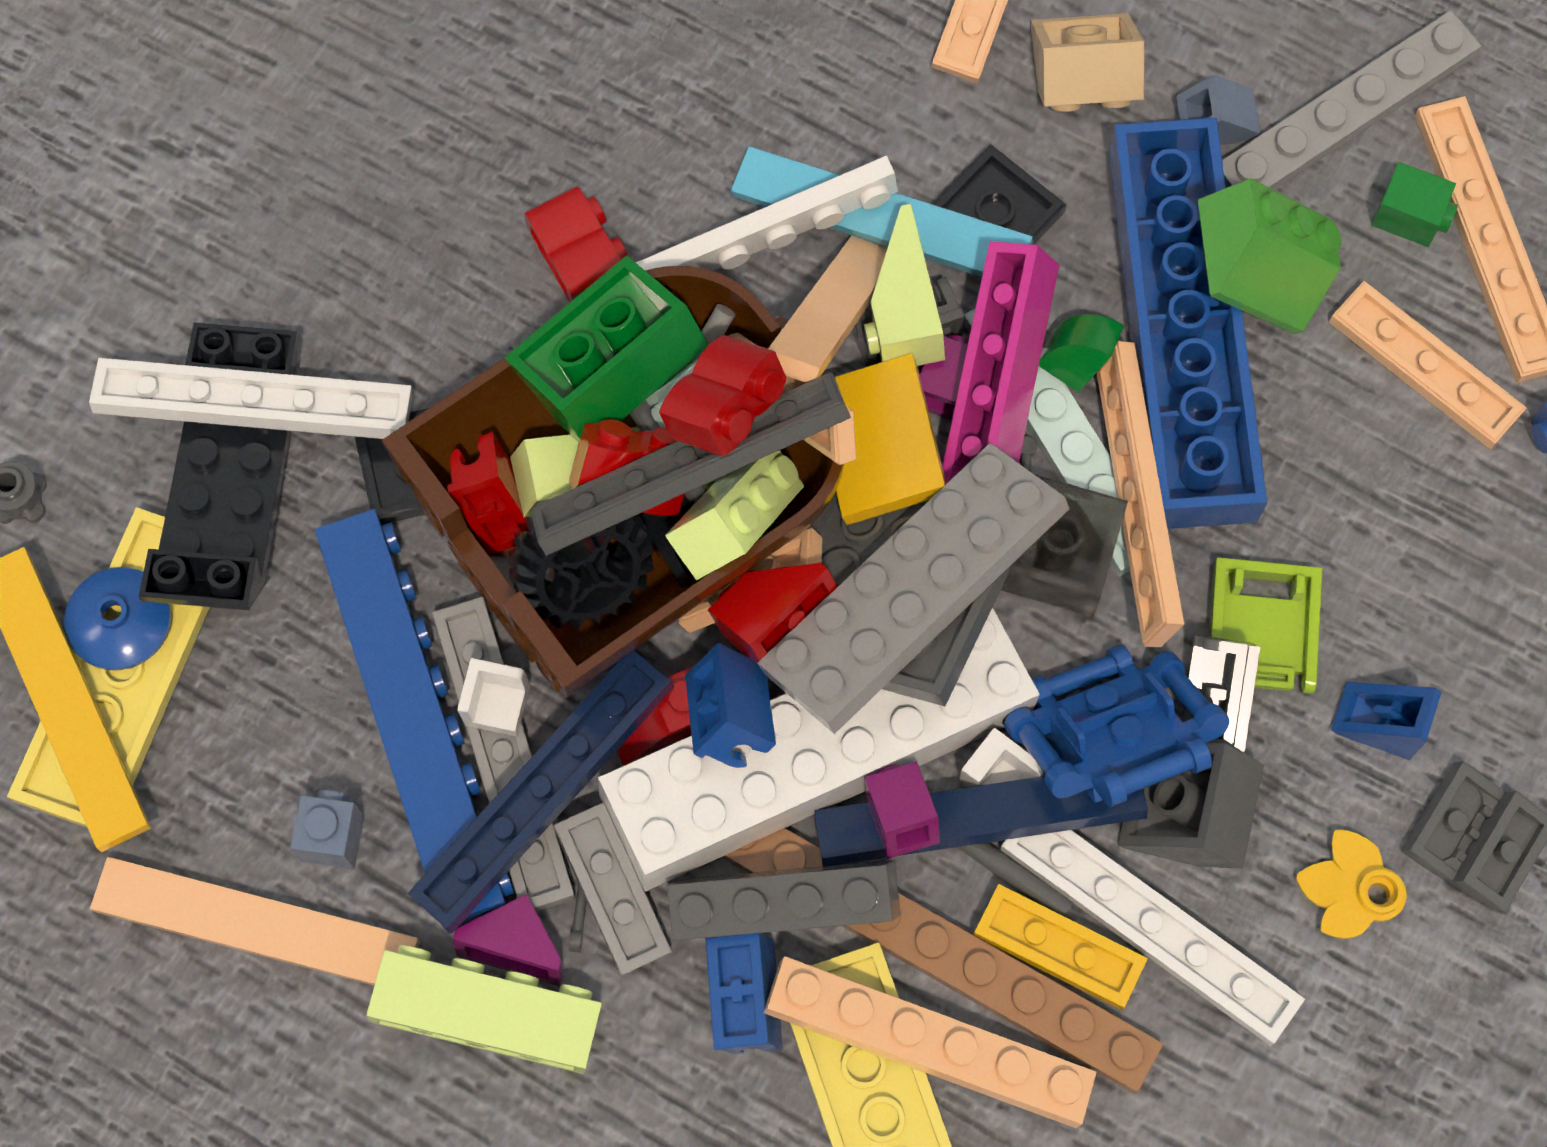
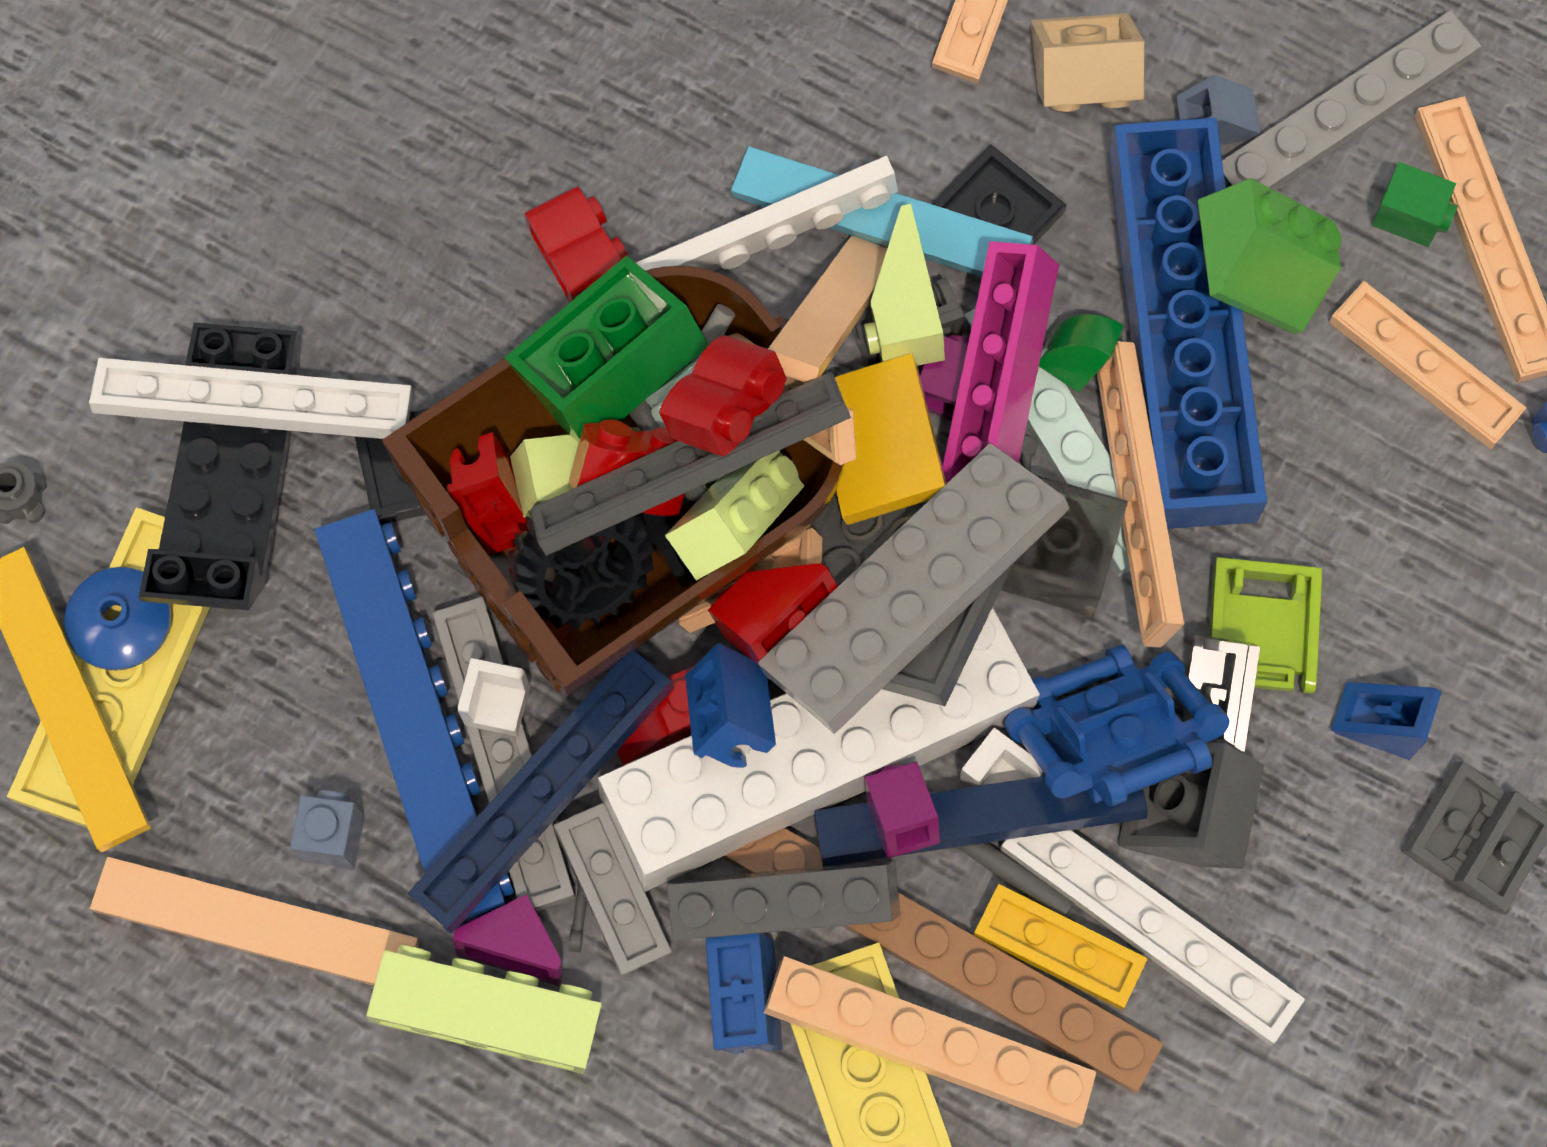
(1344, 884): yellow plate -> none

